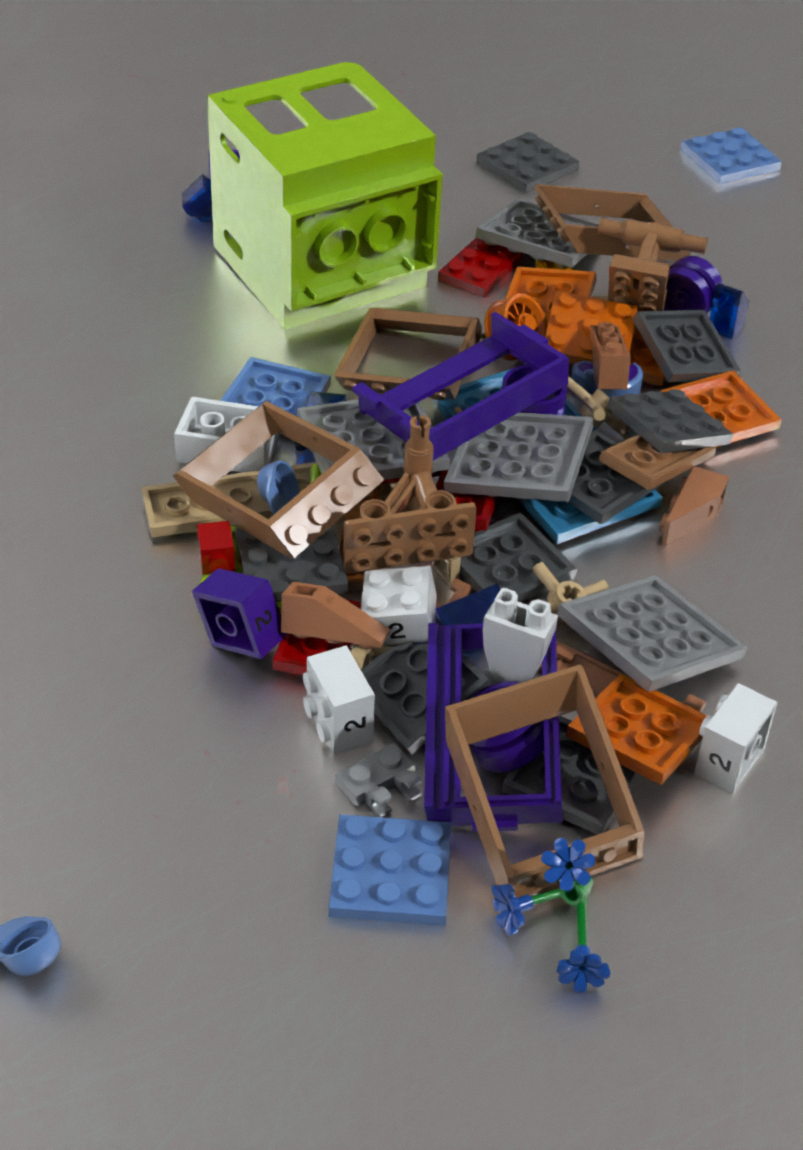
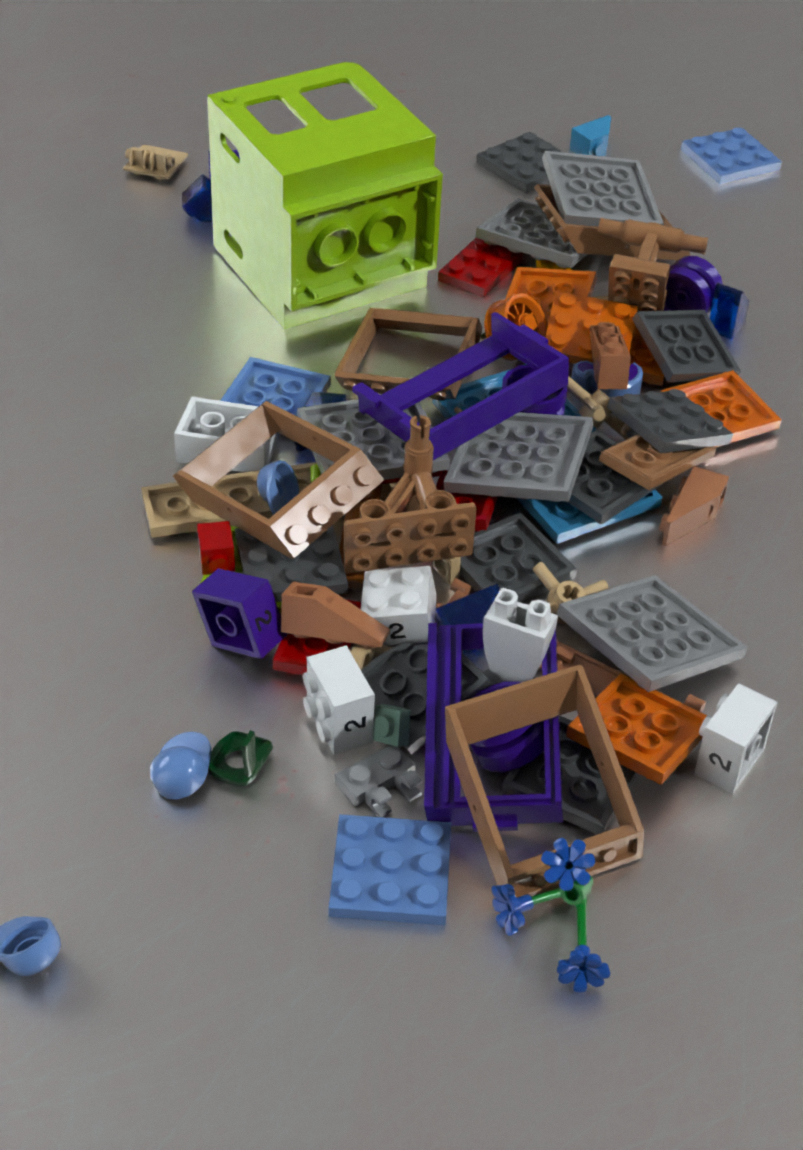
(153, 161): none -> tan hinge
(181, 765): none -> medium blue cap
(254, 752): none -> dark green piece
(391, 725): none -> sand green plate
(591, 137): none -> dark azure slope
(599, 187): none -> light grey plate

